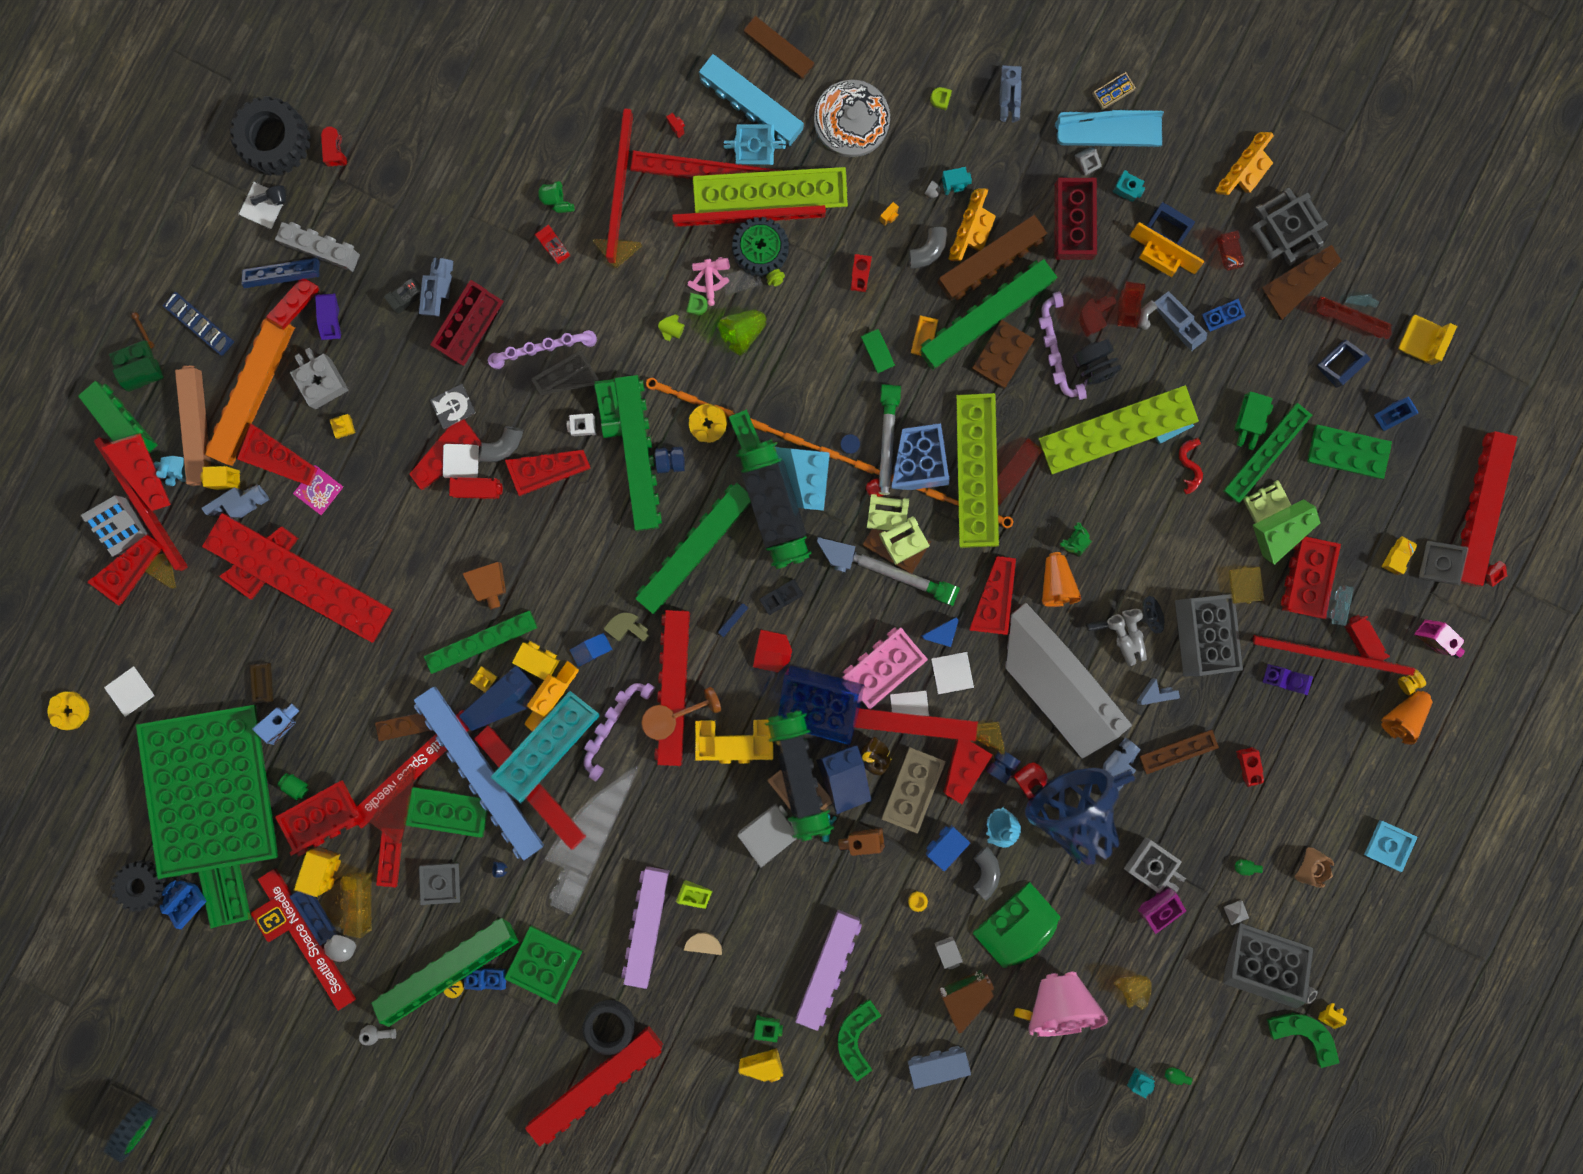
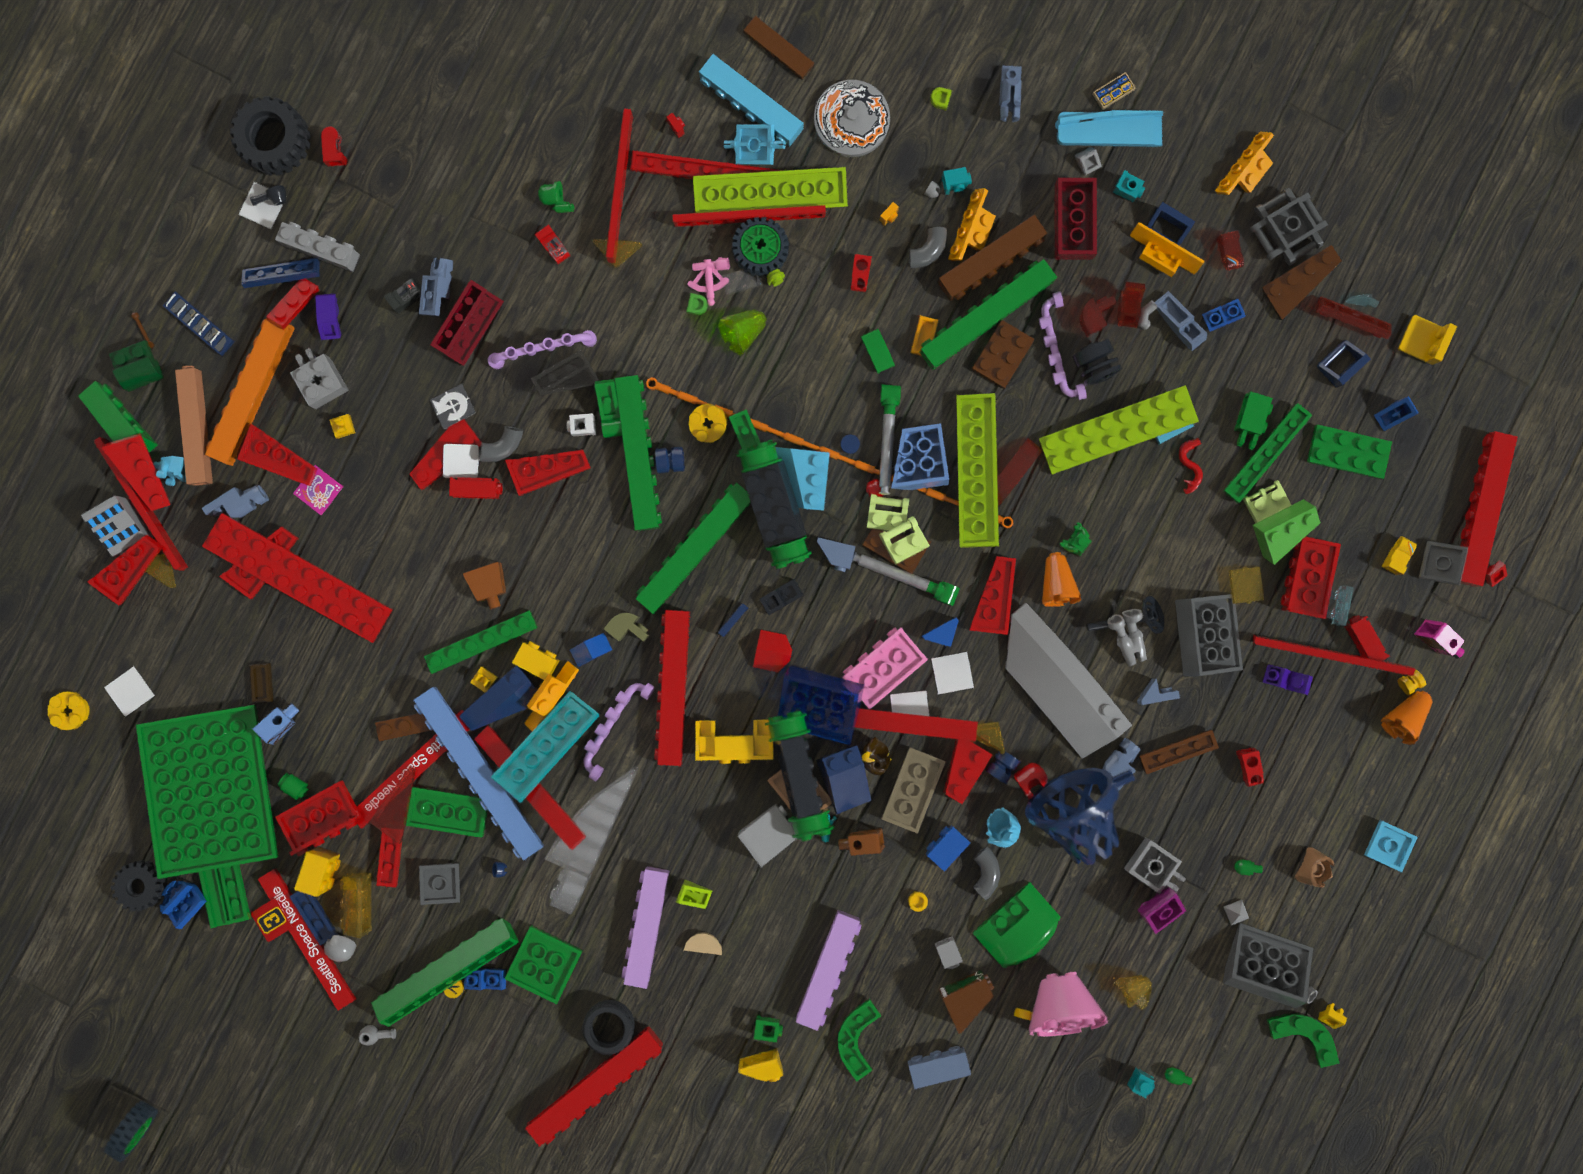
(220, 478): yellow brick -> none
(660, 721): dark orange piece -> none
(671, 327): lime piece -> none

